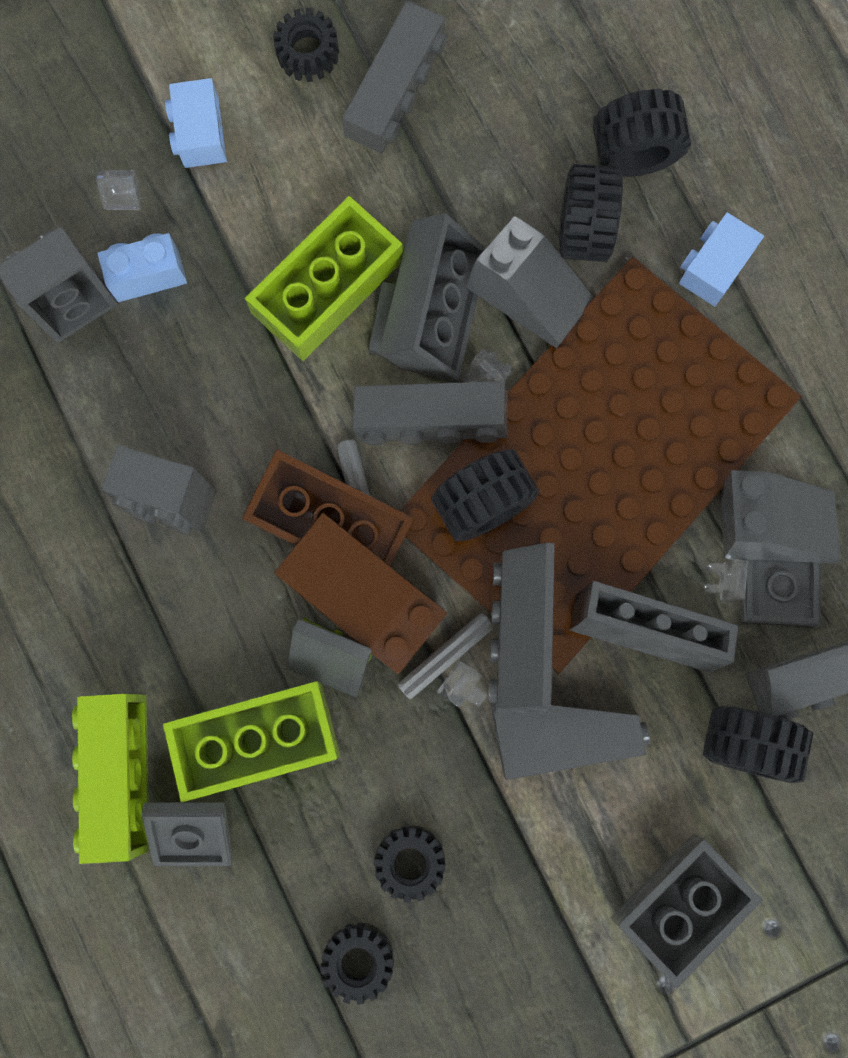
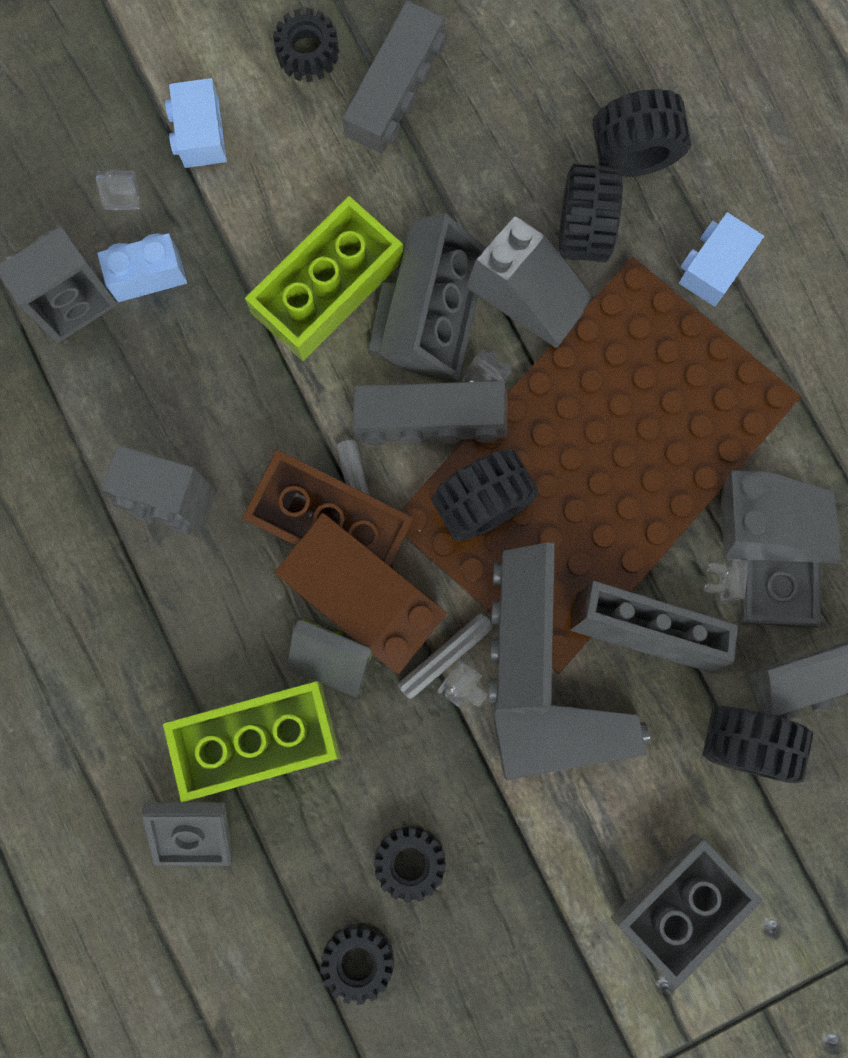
(110, 777): lime brick -> none

